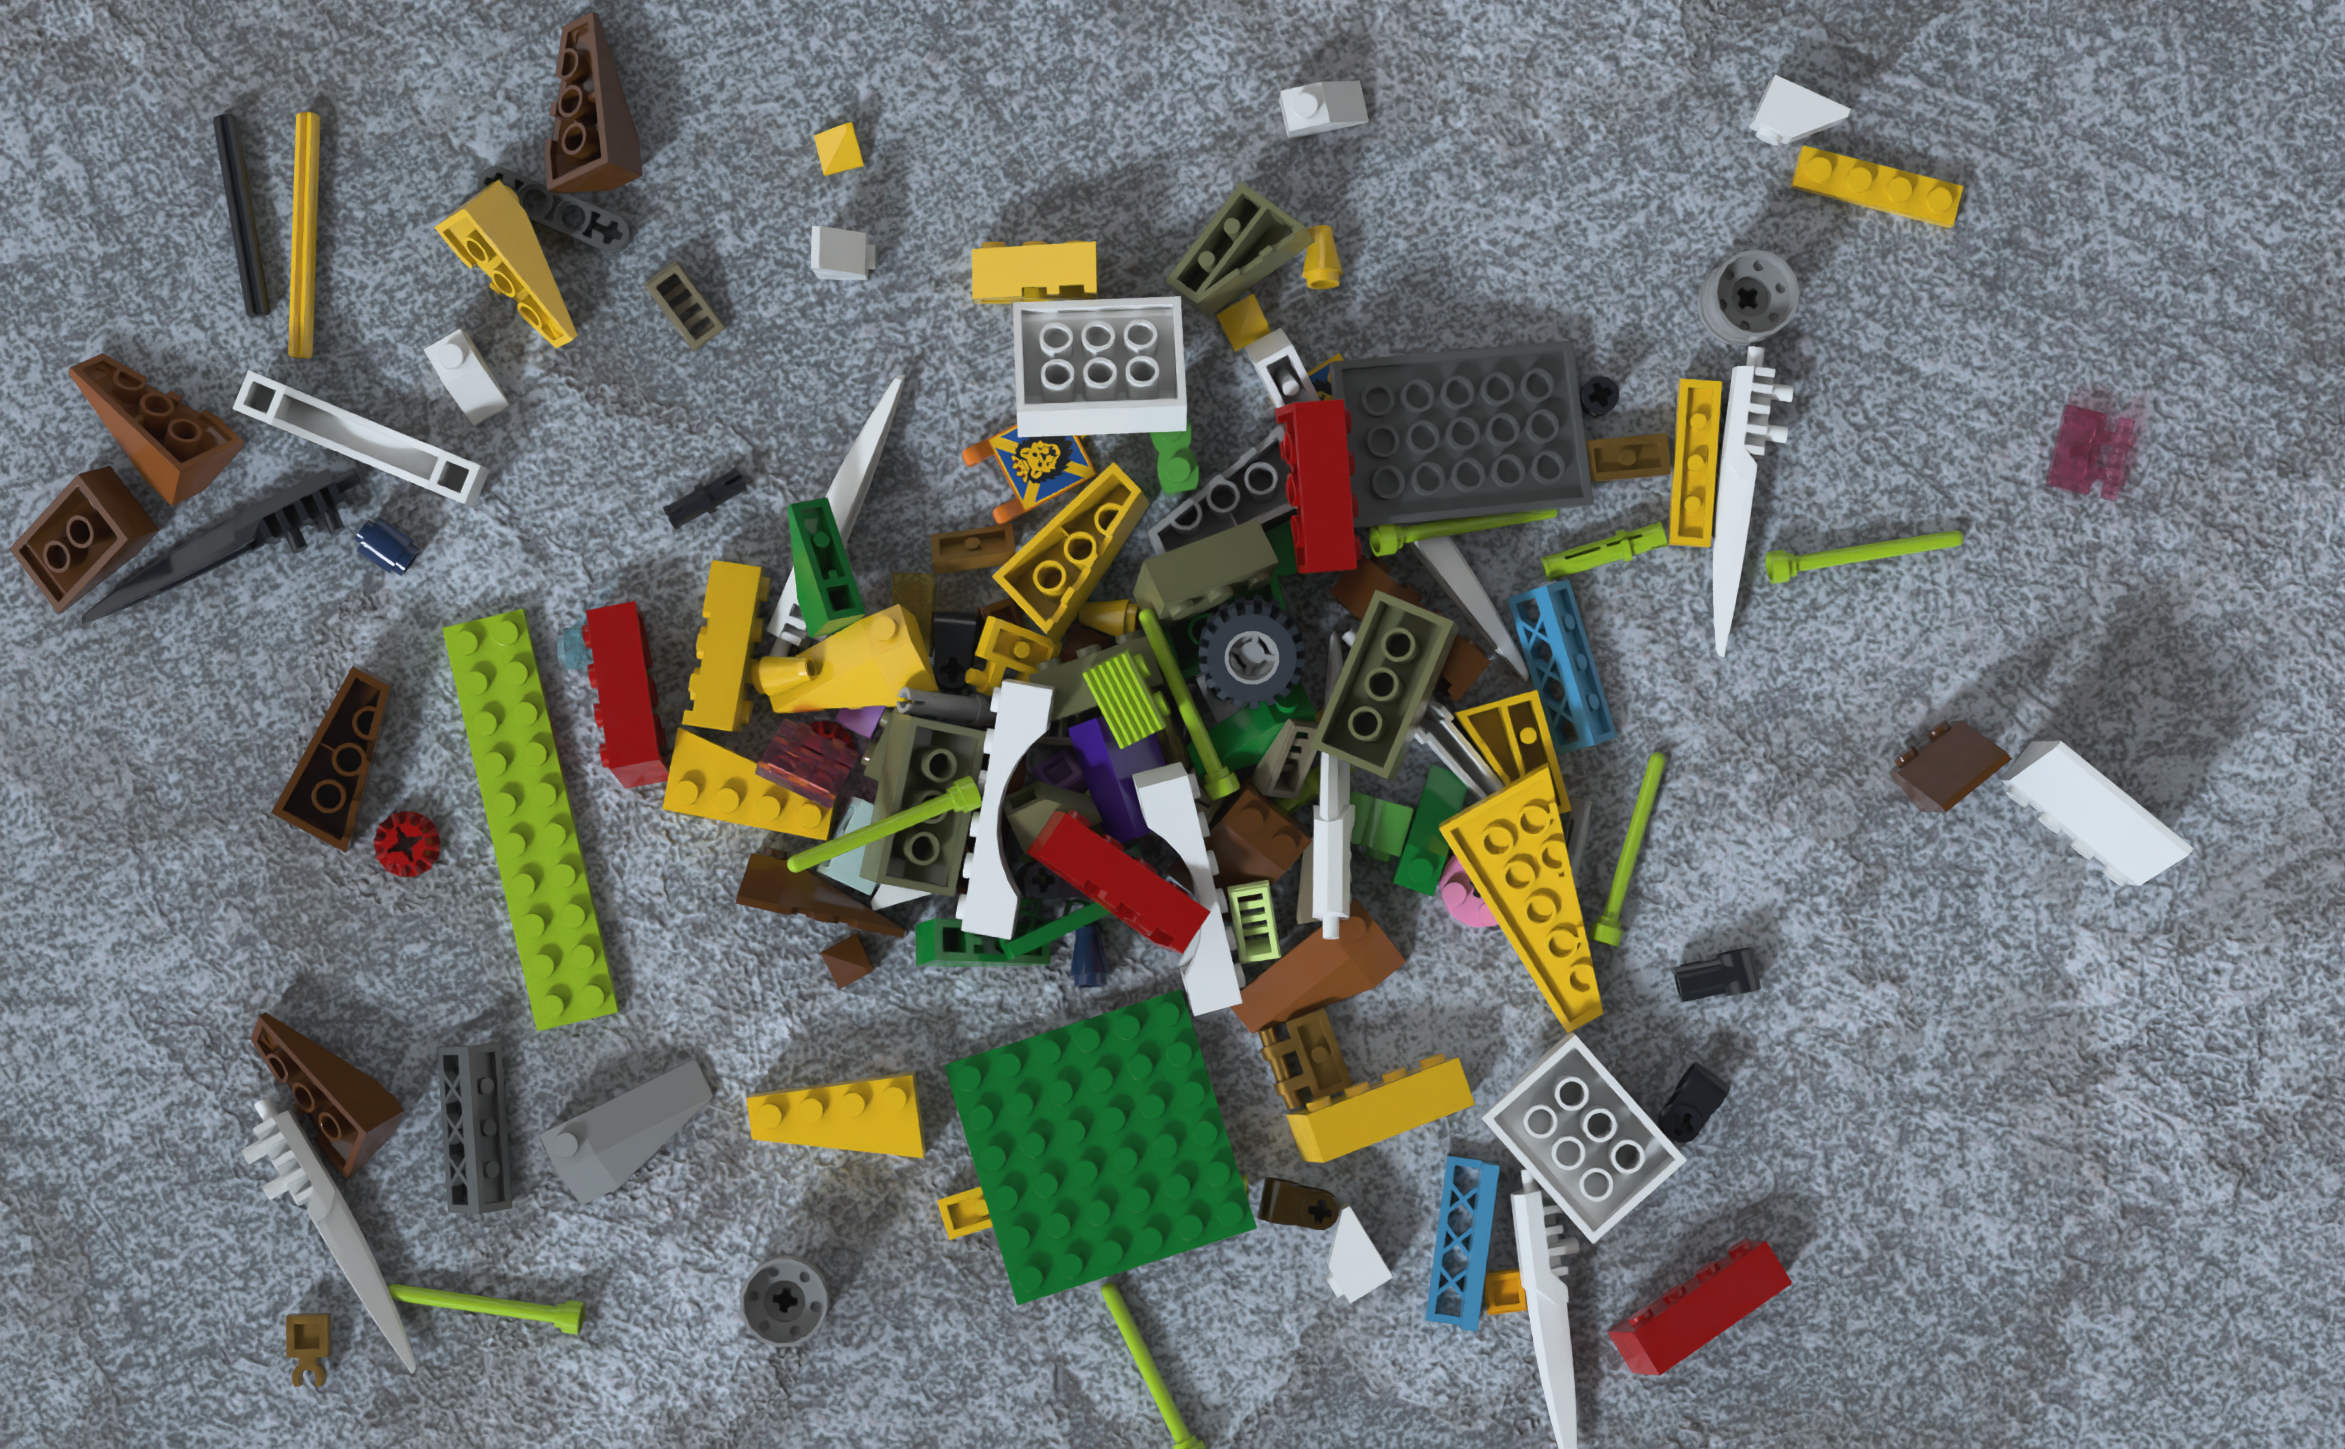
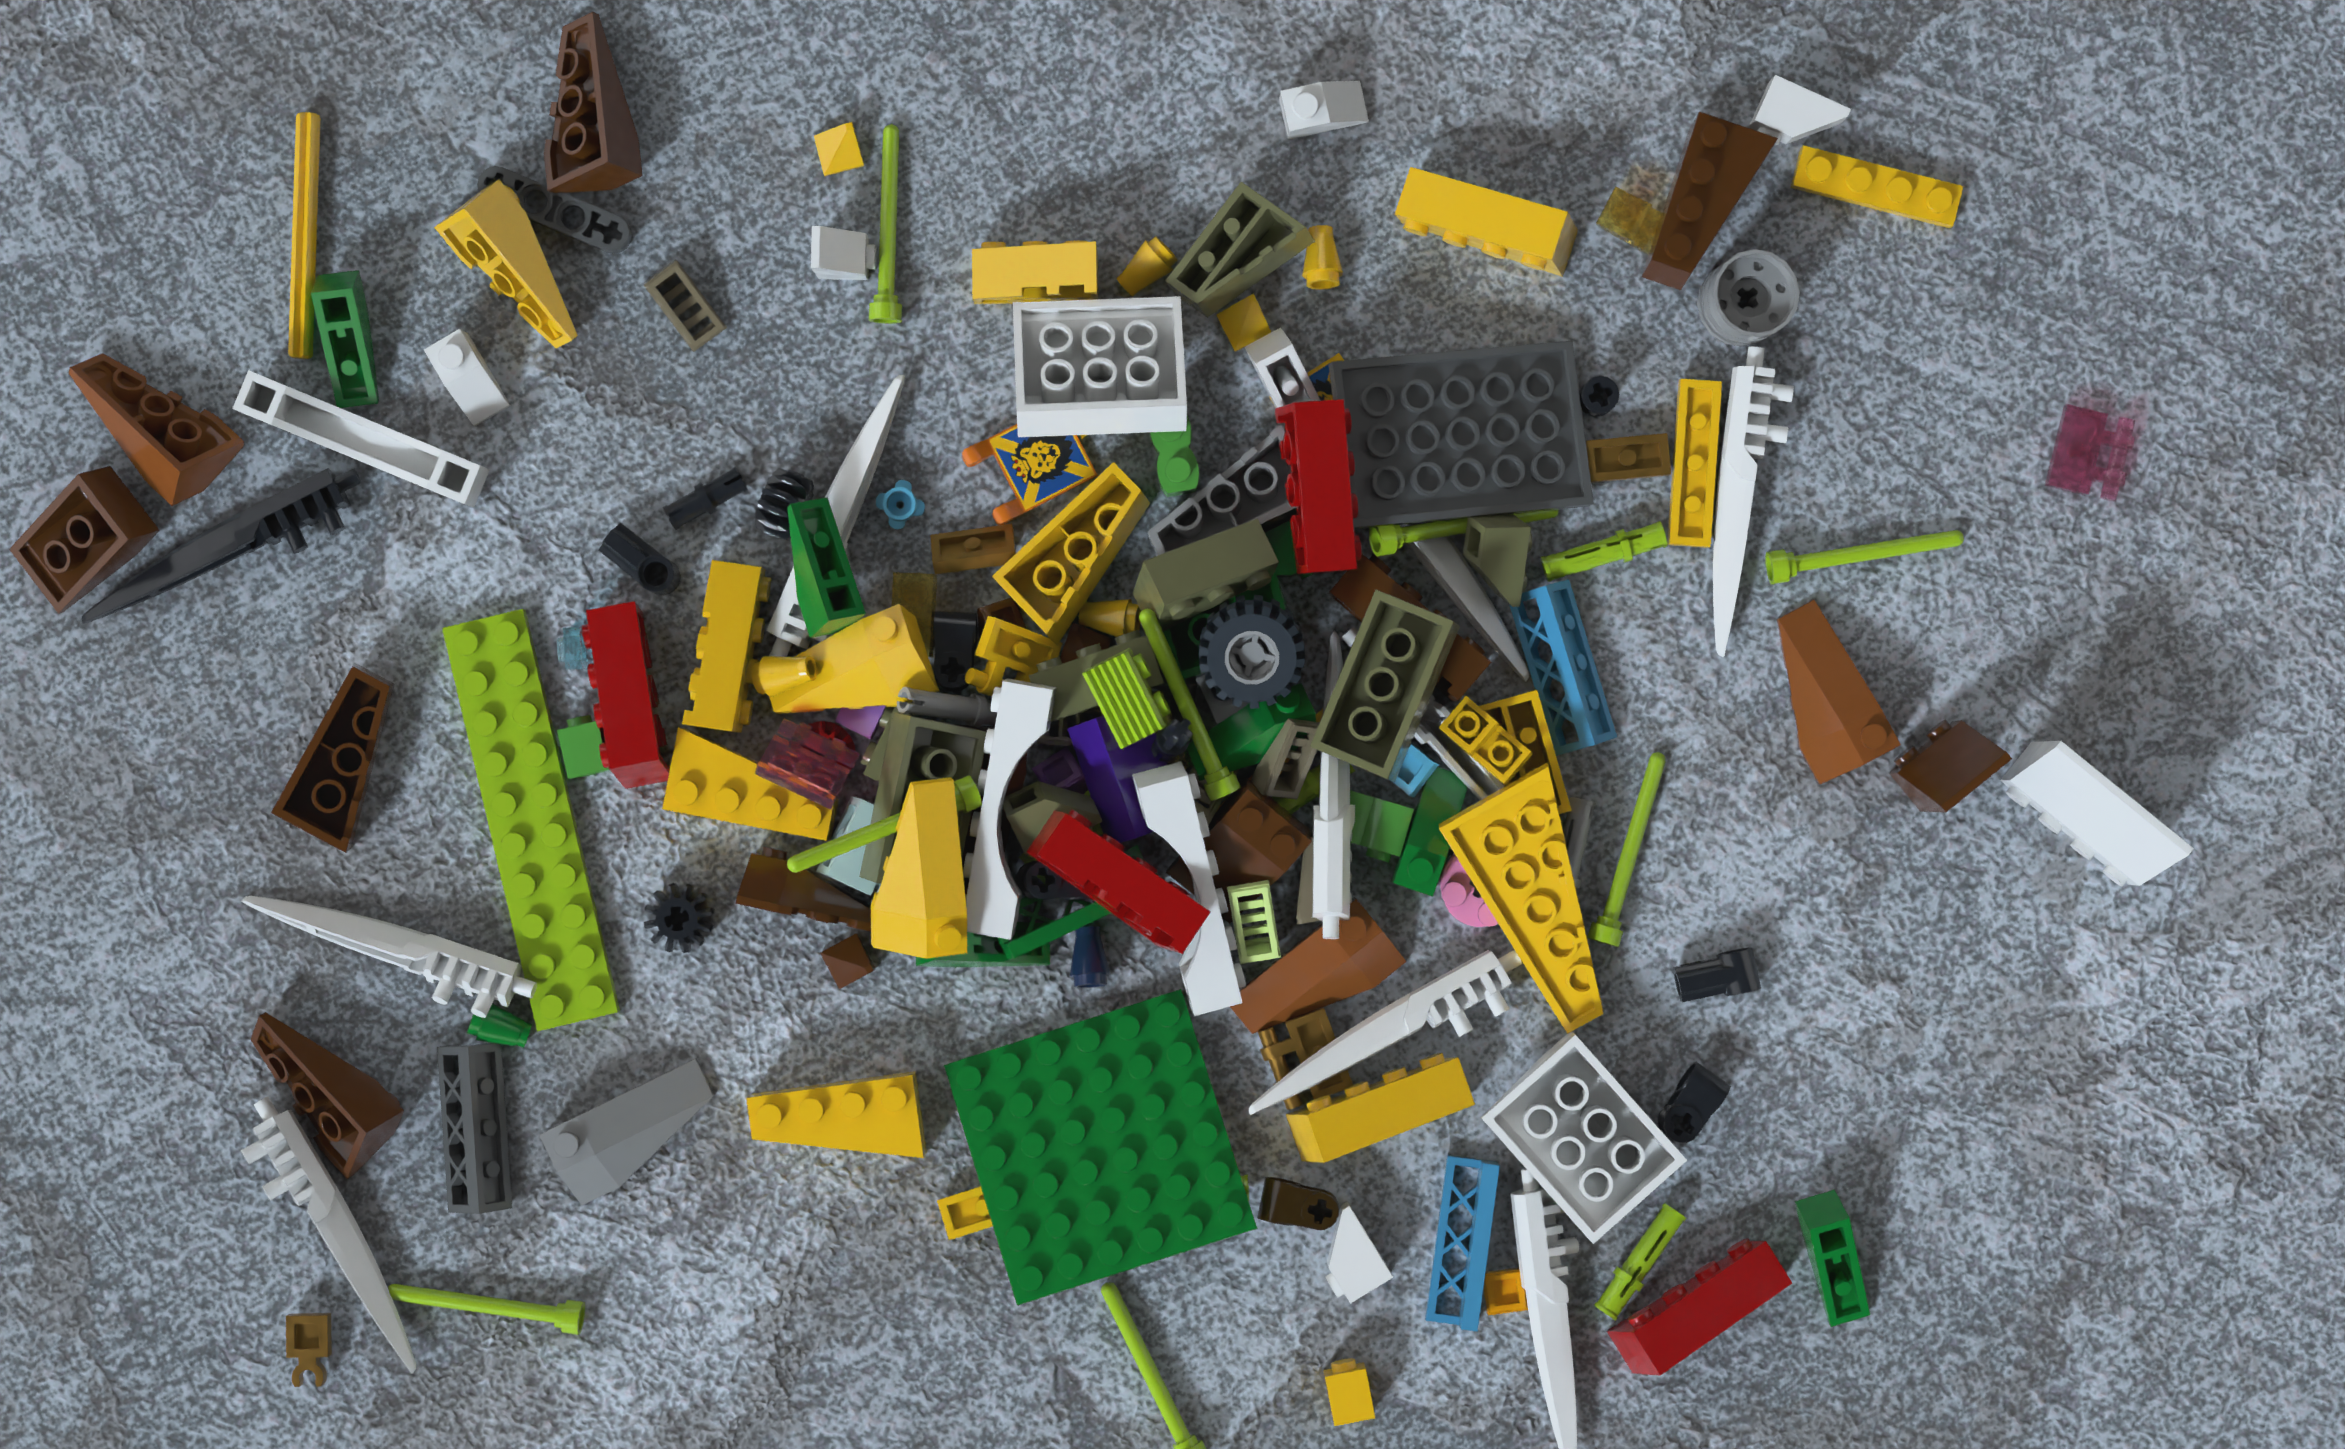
(241, 215): black axle -> none
(346, 337): none -> green slope
(387, 546): dark blue brick -> none
(414, 951): none -> white piece
(424, 852): red gear -> none
(500, 1028): none -> green cone
(581, 747): none -> bright green brick
(639, 559): none -> black piece
(668, 908): none -> black gear
(764, 1313): light grey wheel -> none
(780, 491): none -> black gear
(885, 304): none -> lime piece
(911, 508): none -> medium azure plate
(923, 888): none -> yellow wedge
(1147, 265): none -> yellow cone
(1172, 740): none -> black axle
(1348, 1392): none -> yellow brick
(1415, 771): none -> medium azure plate
(1436, 1002): none -> white piece
(1485, 740): none -> yellow slope
(1487, 220): none -> yellow wedge
(1498, 552): none -> olive slope
(1630, 219): none -> clear yellow slope
(1639, 1262): none -> lime pin
(1706, 186): none -> reddish brown wedge
(1832, 705): none -> dark orange wedge
(1833, 1257): none -> green slope

